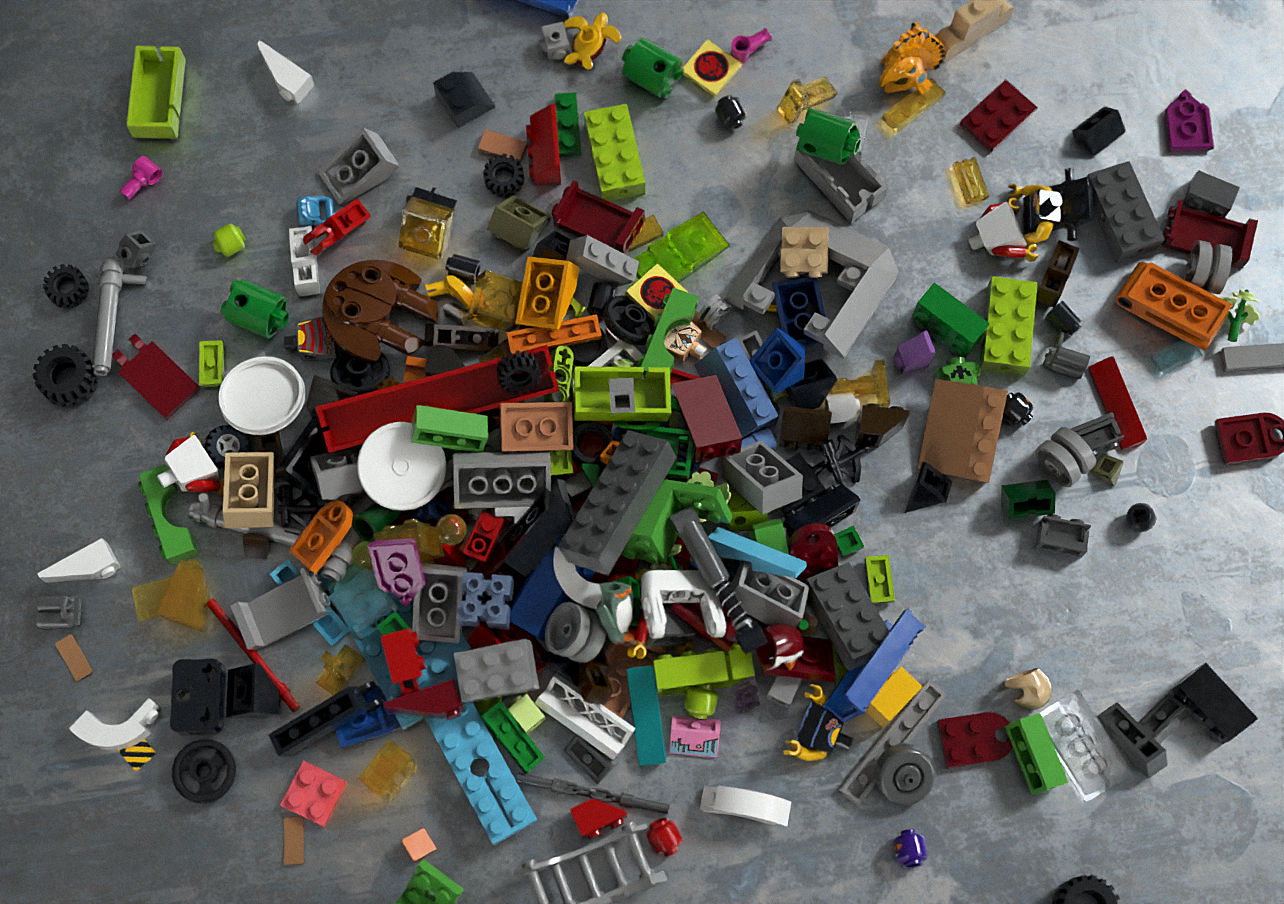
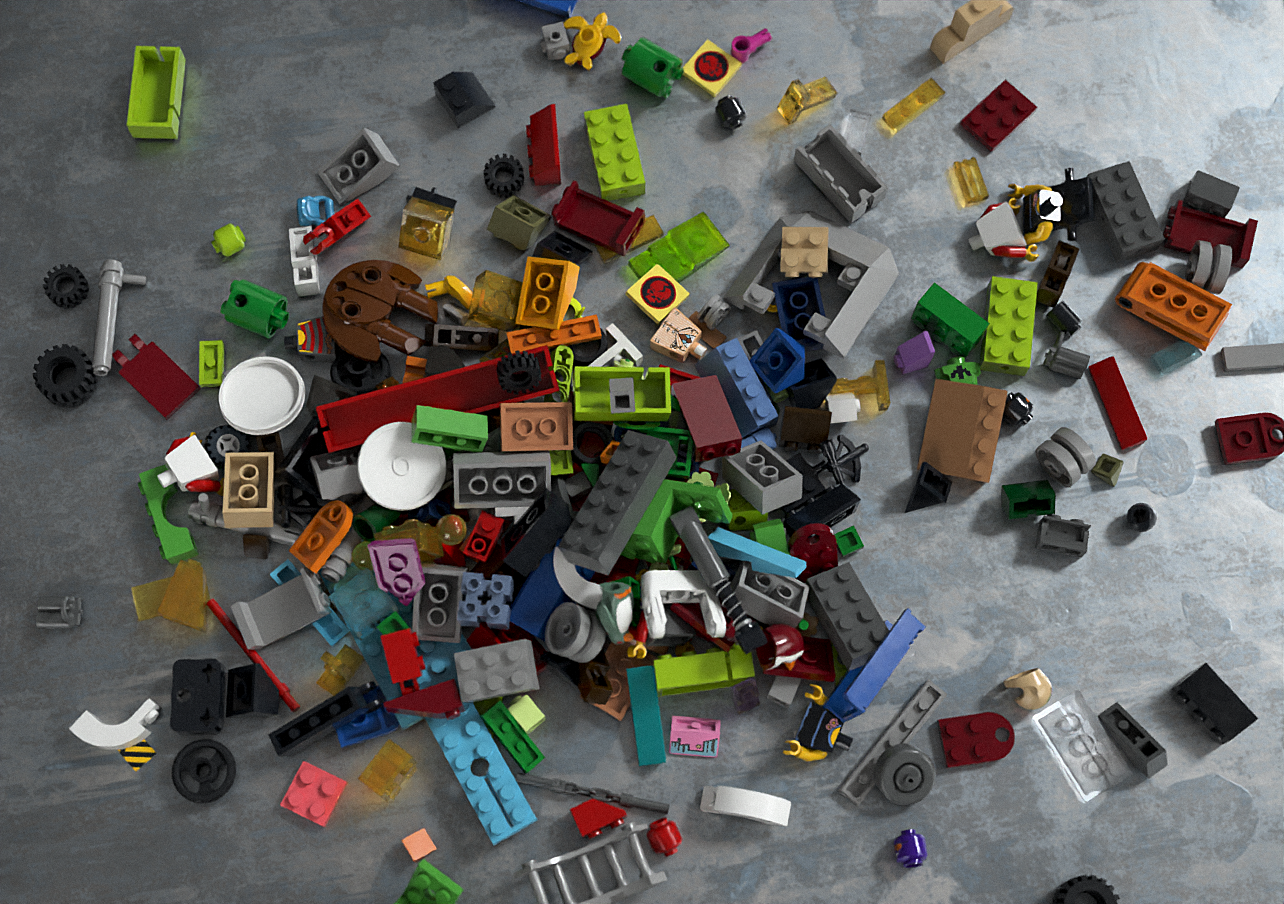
(73, 657): medium nougat sticker -> none
(89, 563): white slope -> none
(135, 249): dark grey brick -> none
(143, 173): dark pink pin -> none
(291, 80): white slope -> none
(293, 840): medium nougat sticker -> none
(463, 267): black brick -> none
(496, 143): nougat tile -> none
(567, 124): green plate -> none
(582, 719): white fence -> none
(590, 758): dark grey slope -> none
(600, 295): black brick -> none
(602, 261): light grey brick -> none
(627, 324): black wheel -> none
(677, 312): bright green arch -> none
(701, 701): lime head -> none
(828, 136): green cylinder -> none
(879, 424): dark brown slope -> none
(879, 579): lime plate -> none
(893, 696): yellow brick -> none
(909, 59): light orange piece -> none
(1036, 754): bright green brick -> none
(1100, 129): black panel -> none
(1100, 433): dark grey hinge -> none
(1164, 718): dark grey slope -> none
(1188, 124): magenta tile -> none
(1244, 312): plant -> none

